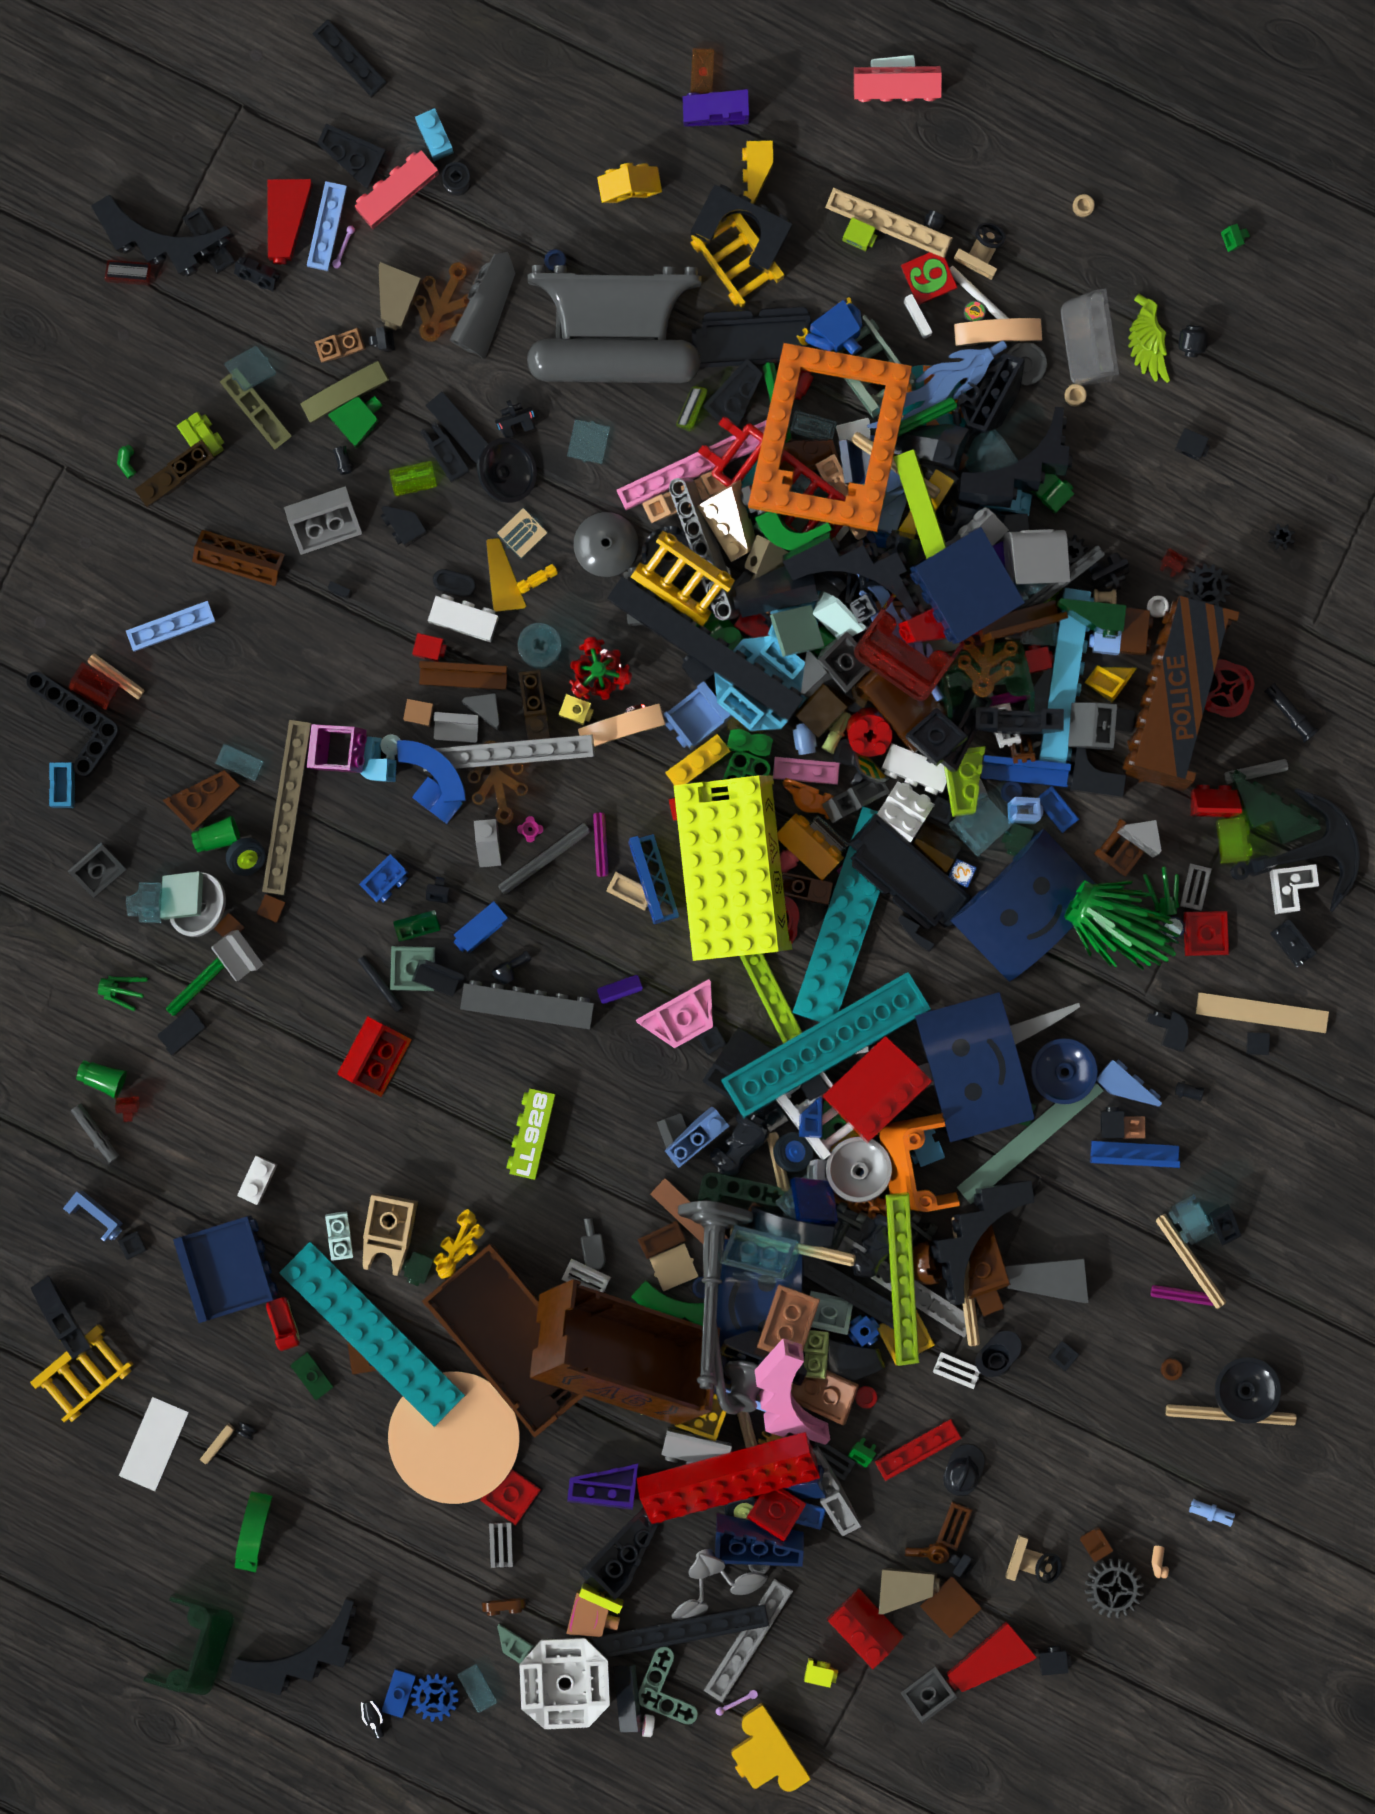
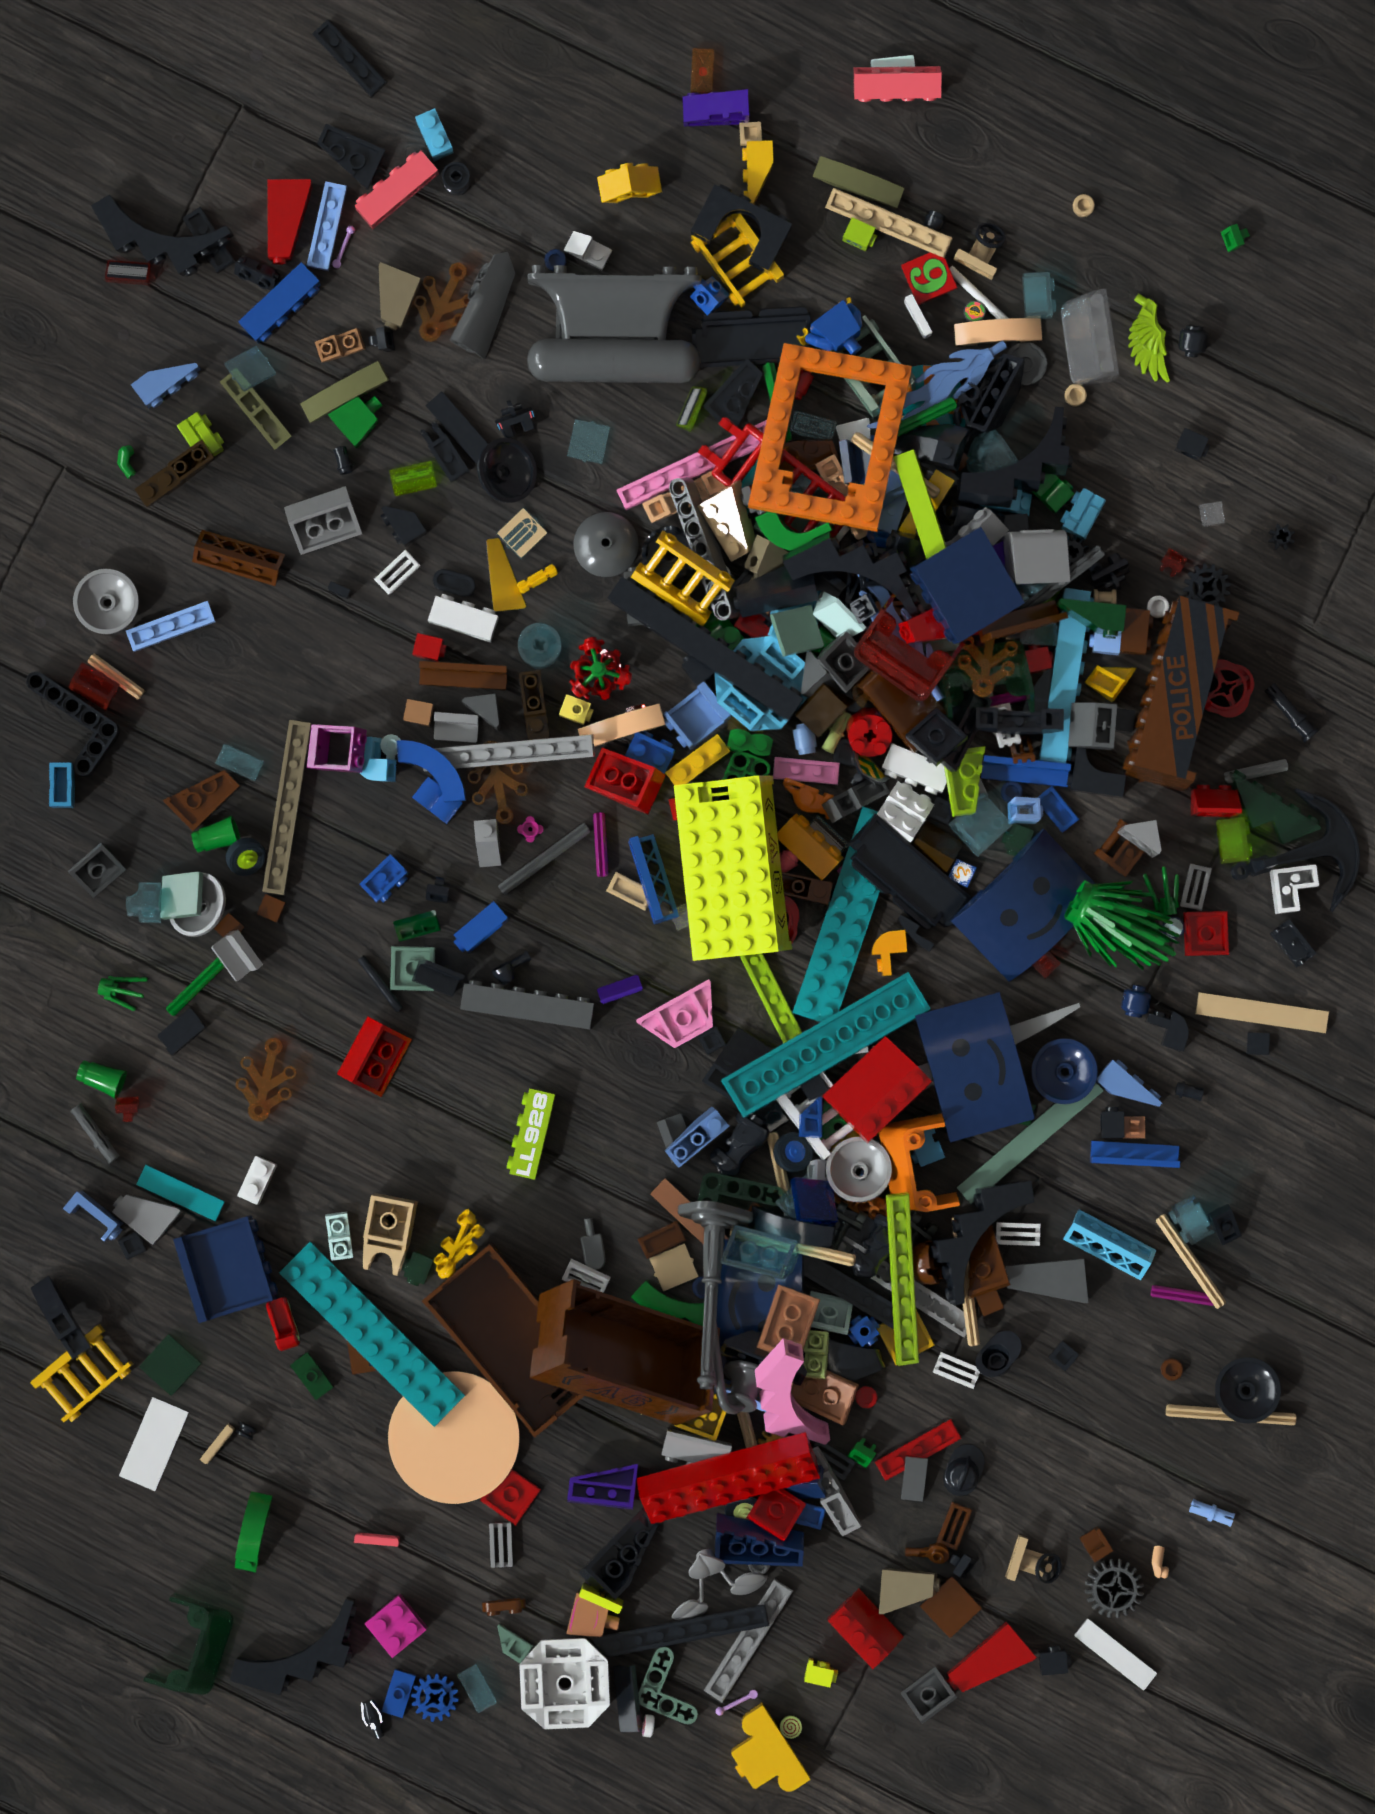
(95, 590): none -> light grey dish
(146, 1216): none -> light grey slope
(158, 383): none -> medium blue slope
(170, 1365): none -> clear green tile
(180, 1193): none -> teal tile
(265, 1082): none -> clear orange plant
(279, 303): none -> blue brick
(377, 1539): none -> coral tile
(389, 591): none -> white tile
(396, 1625): none -> dark pink brick
(588, 250): none -> white slope
(625, 780): none -> red slope
(650, 751): none -> blue bracket
(682, 921): none -> clear tile
(709, 295): none -> blue brick
(750, 132): none -> tan tile
(790, 1727): none -> yellowish green tile
(858, 182): none -> olive slope
(887, 944): none -> light orange brick
(914, 1478): none -> dark grey slope
(1036, 1234): none -> white tile
(1037, 295): none -> clear light blue brick
(1046, 964): none -> clear red tile
(1083, 513): none -> medium azure brick
(1112, 1242): none -> medium azure fence
(1115, 1654): none -> white tile
(1136, 1001): none -> dark blue head
(1211, 514): none -> clear tile

